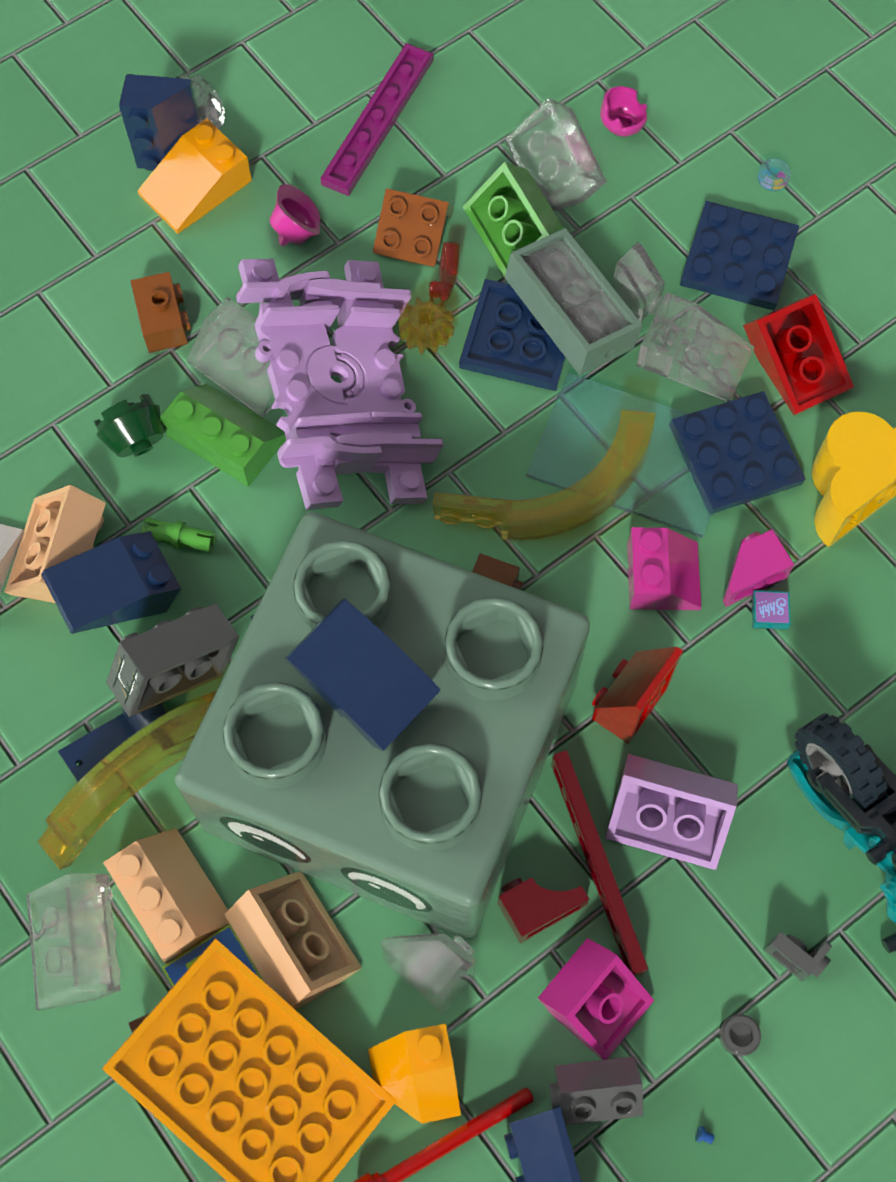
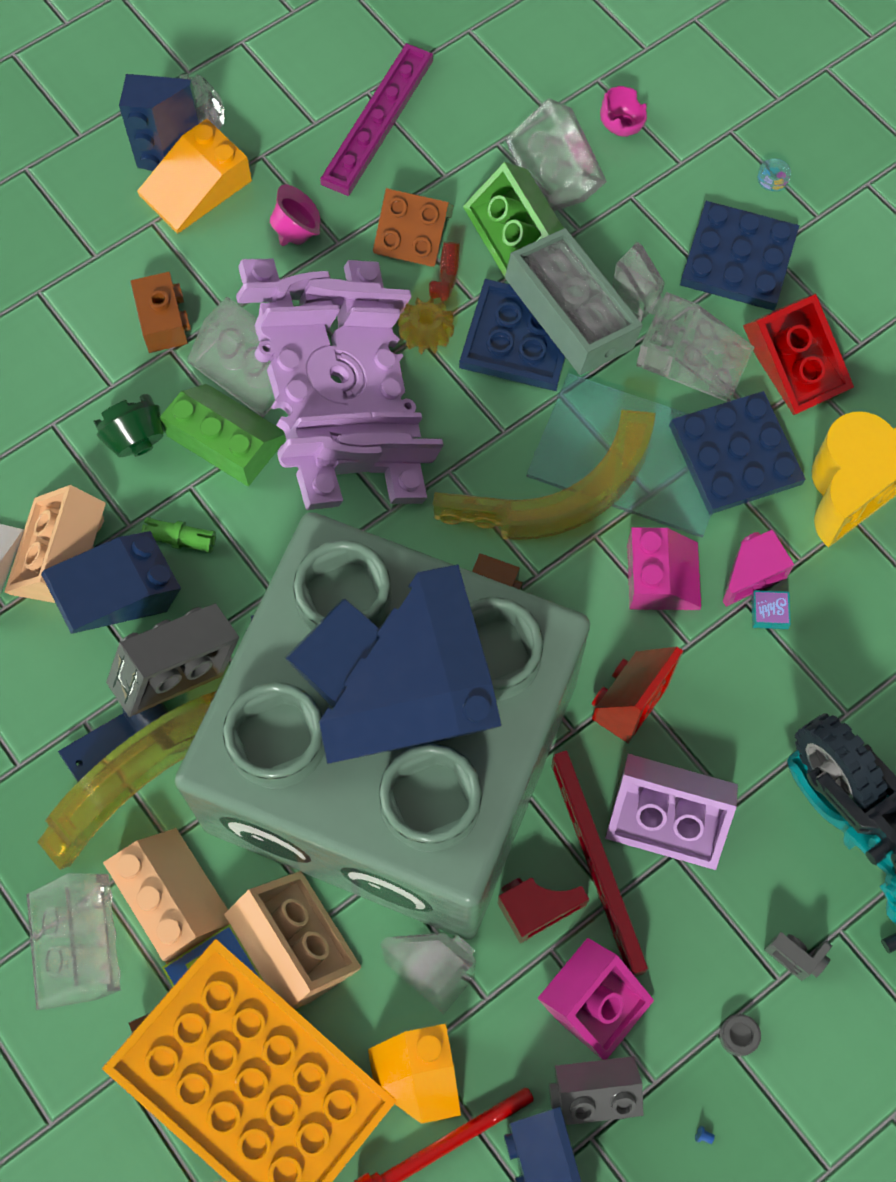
(419, 679): none -> dark blue slope

